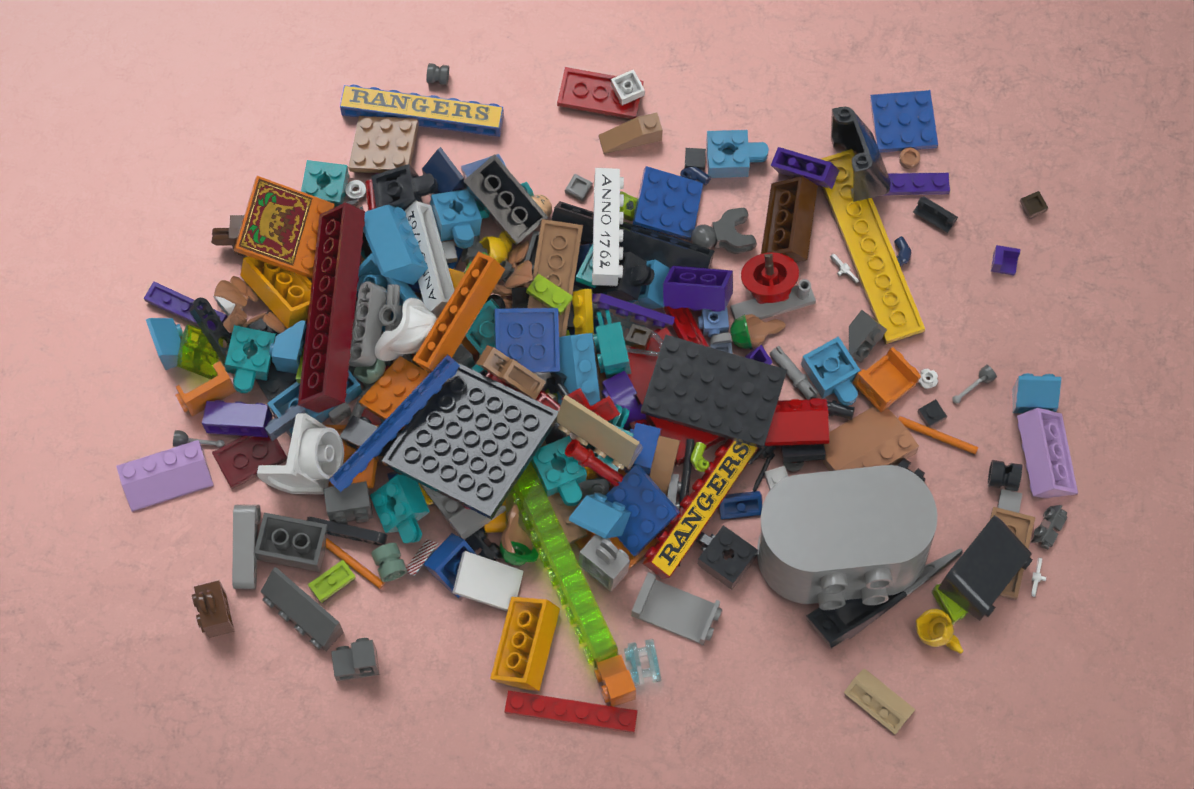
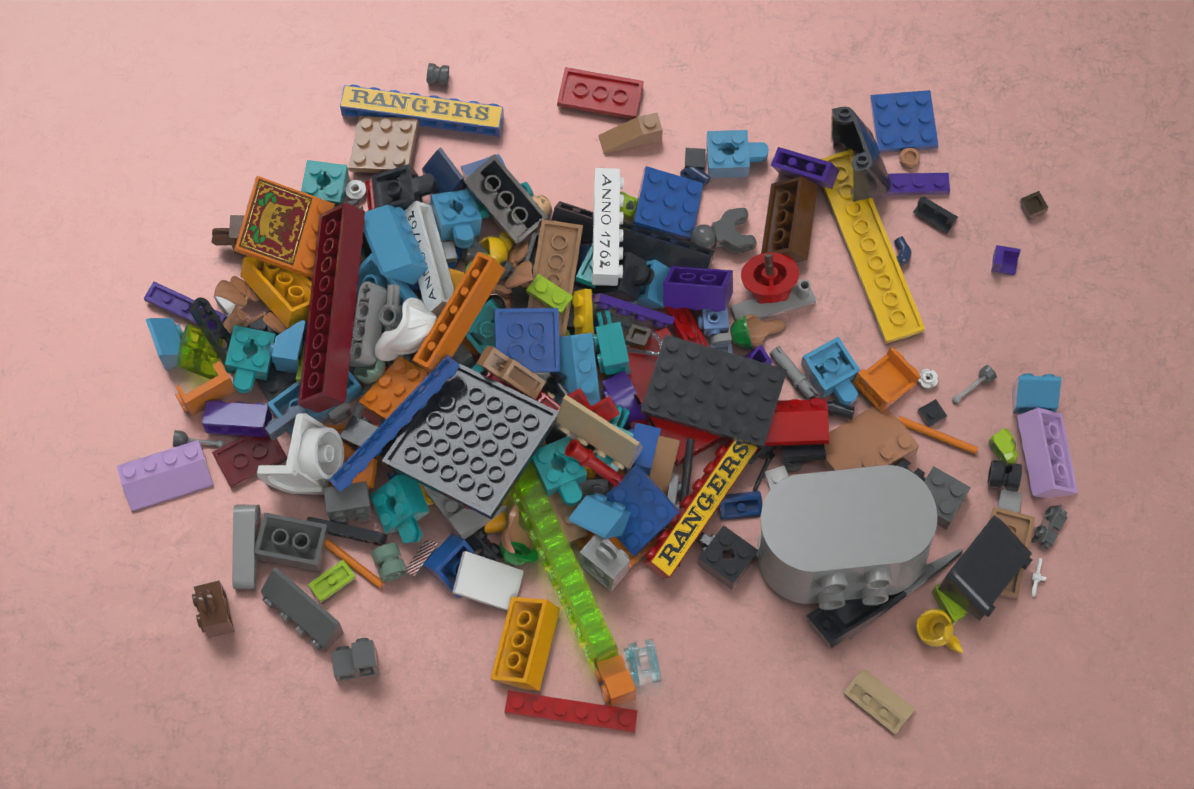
(578, 187): light grey tile -> none
(627, 87): white piece -> none
(676, 610): light grey panel -> none
(697, 457): lime arm -> none
(844, 268): white piece -> none
(863, 335): dark grey slope -> none
(947, 494): none -> dark grey brick
(1004, 446): none -> lime rock

